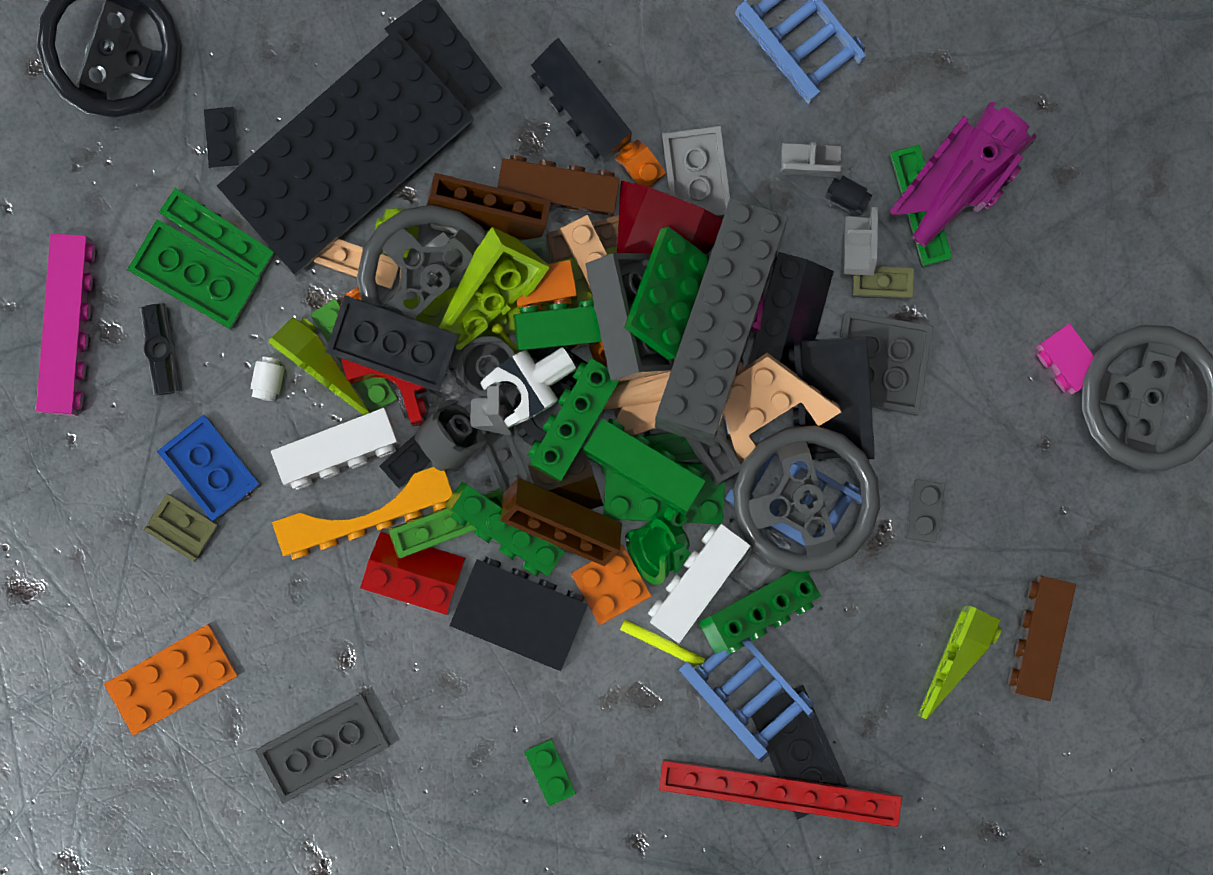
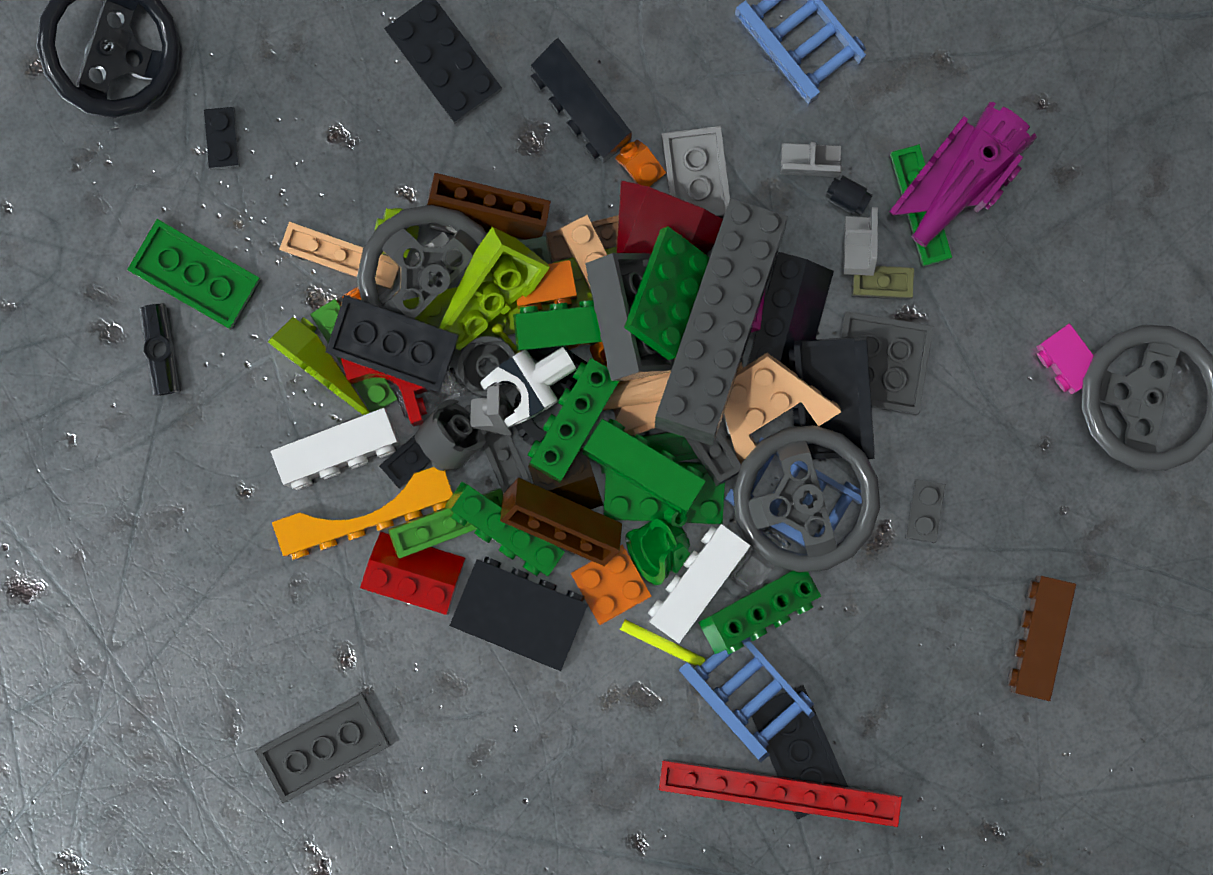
(64, 325): dark pink brick -> none
(171, 679): orange plate -> none
(181, 527): olive plate -> none
(208, 467): blue plate -> none
(217, 232): green plate -> none
(267, 379): white brick -> none
(345, 152): black plate -> none
(550, 772): green plate -> none
(563, 187): reddish brown brick -> none
(967, 644): lime wedge -> none

